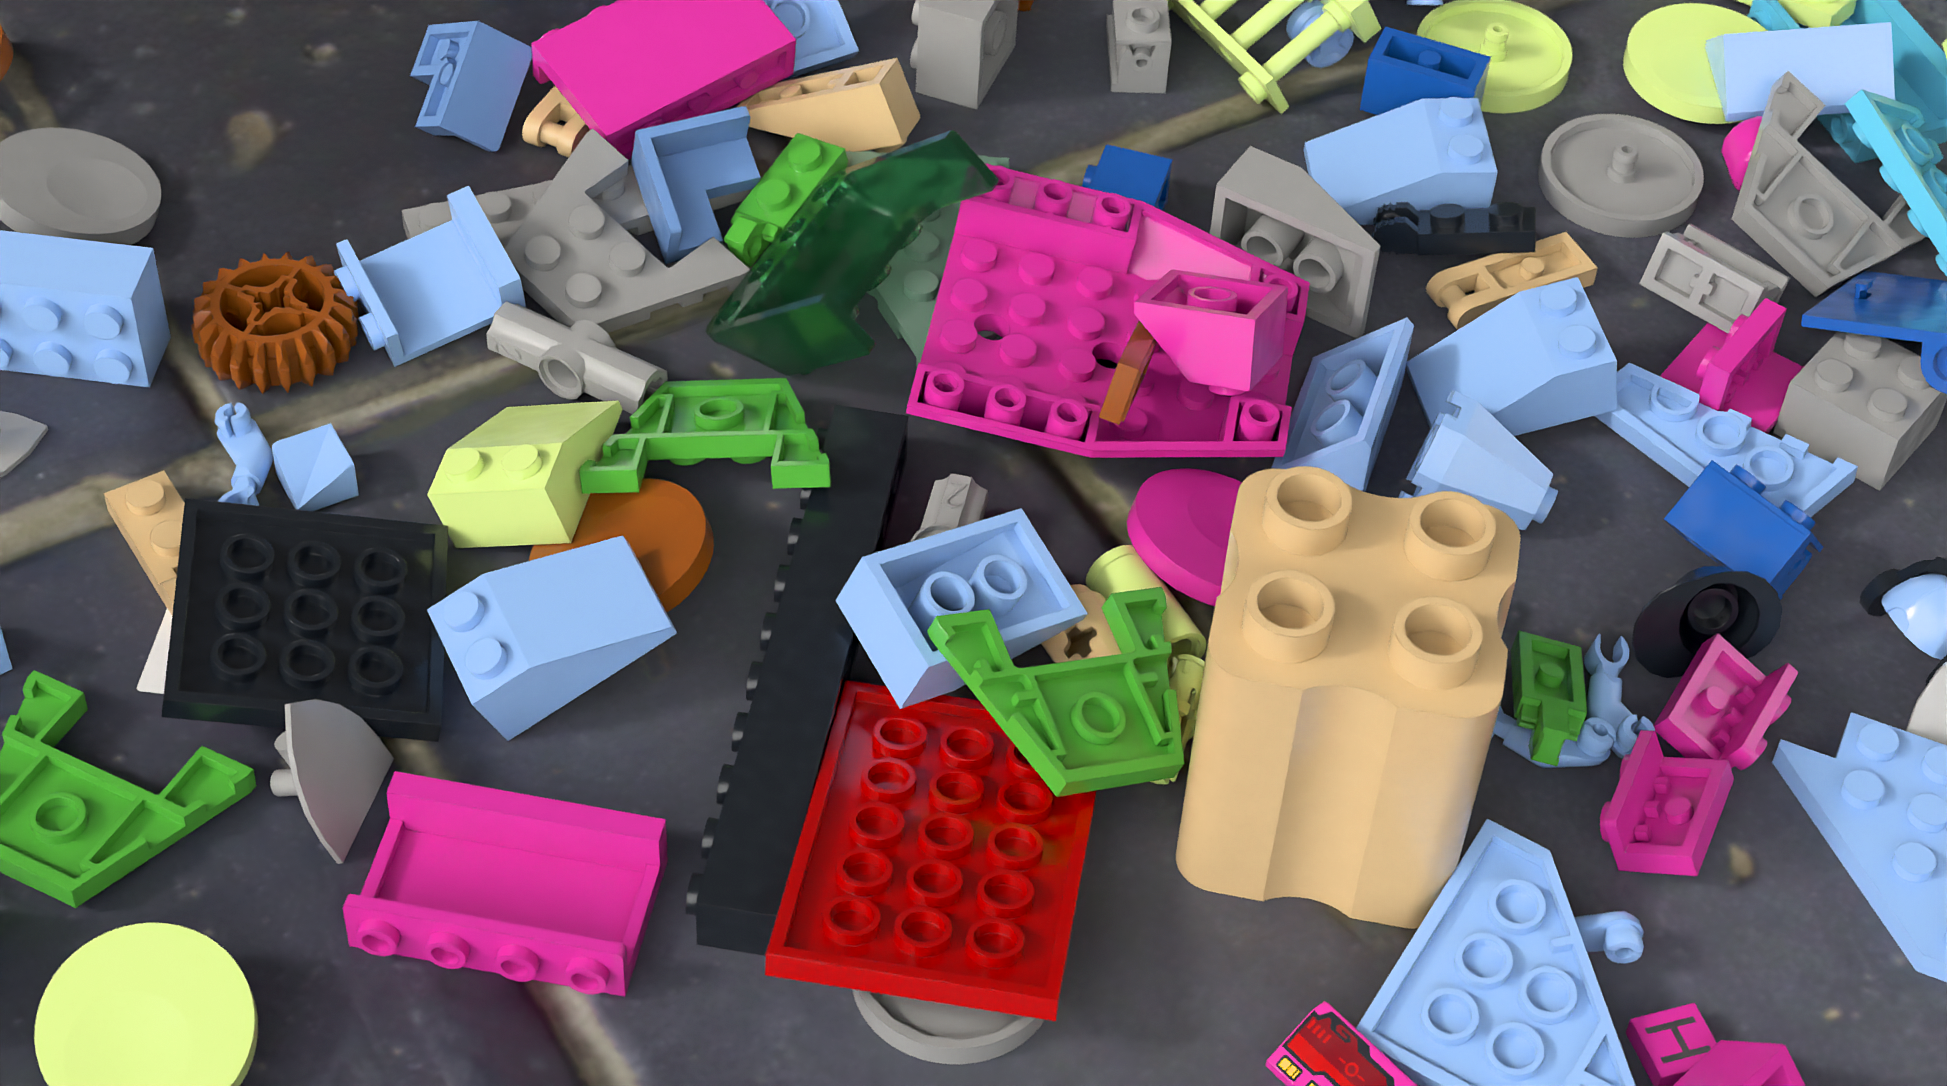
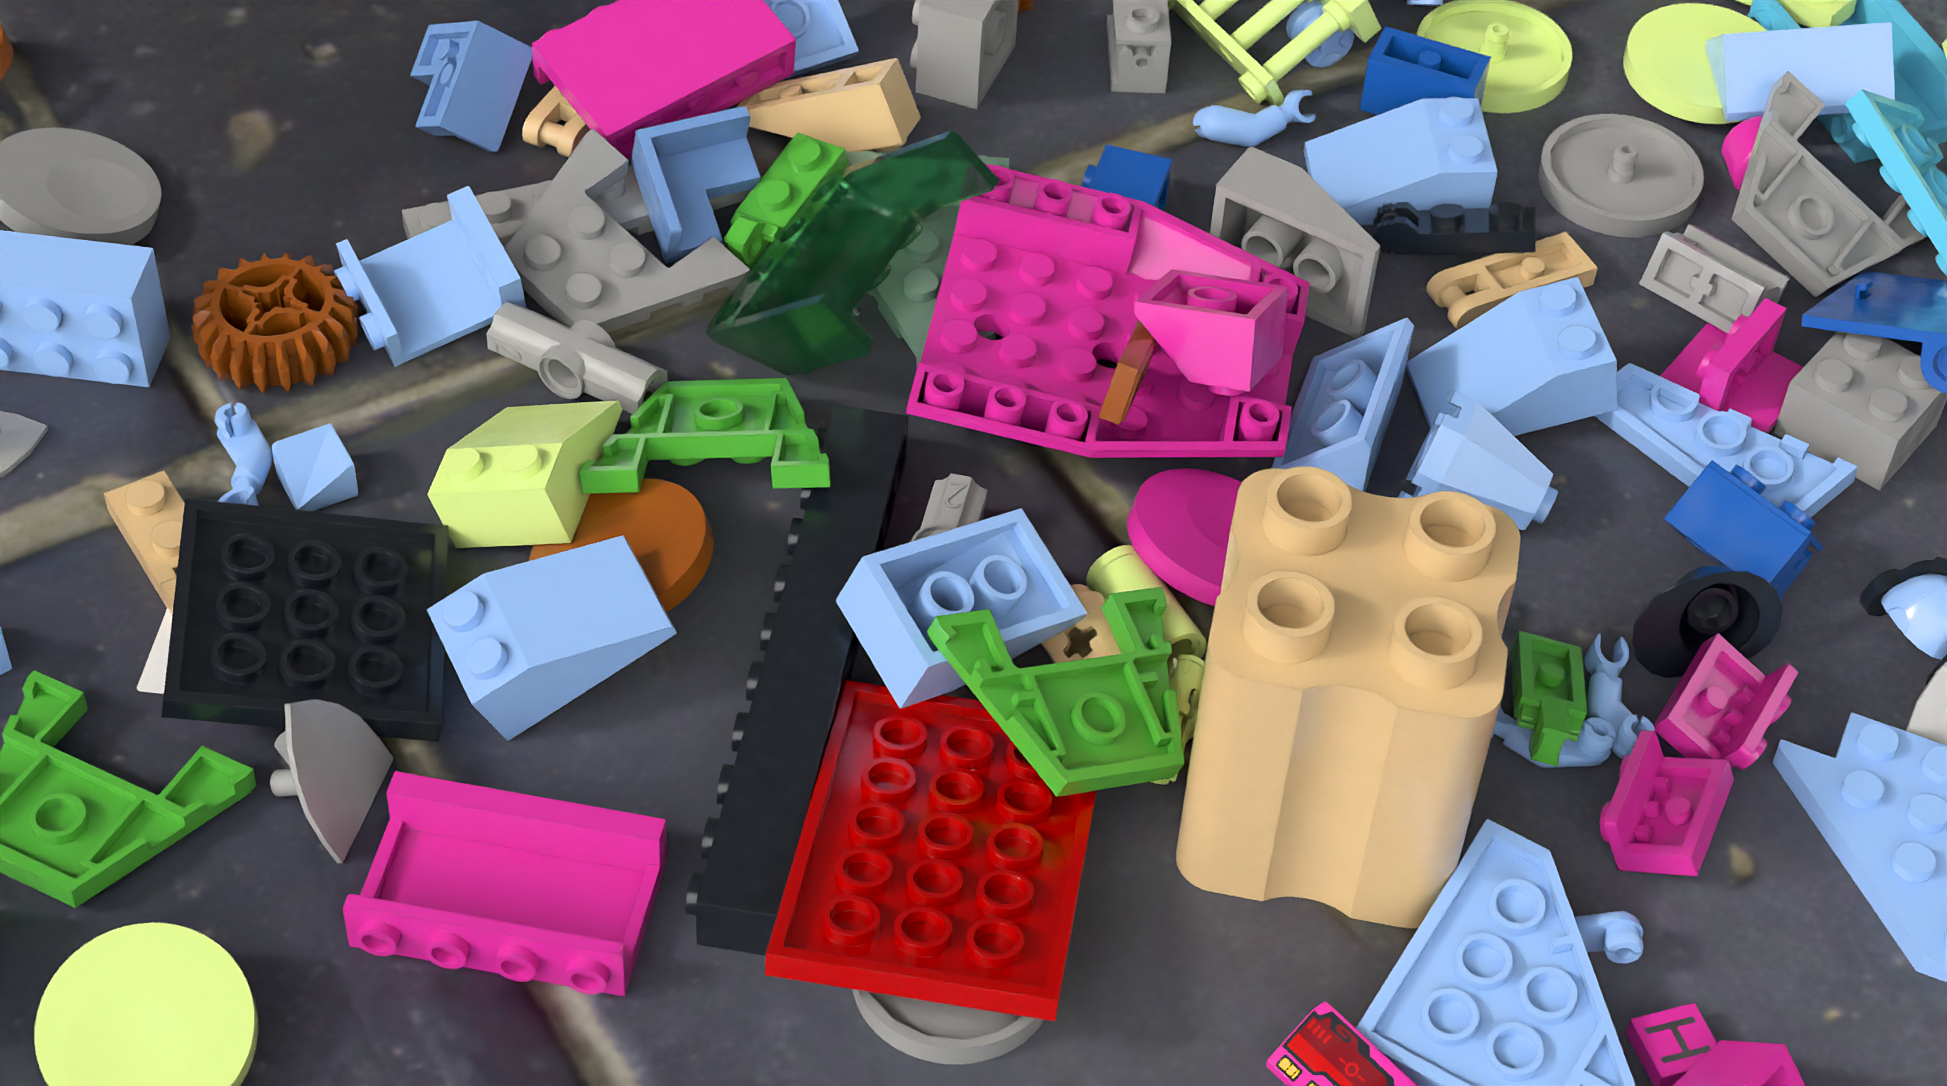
(1246, 128): none -> light blue arm

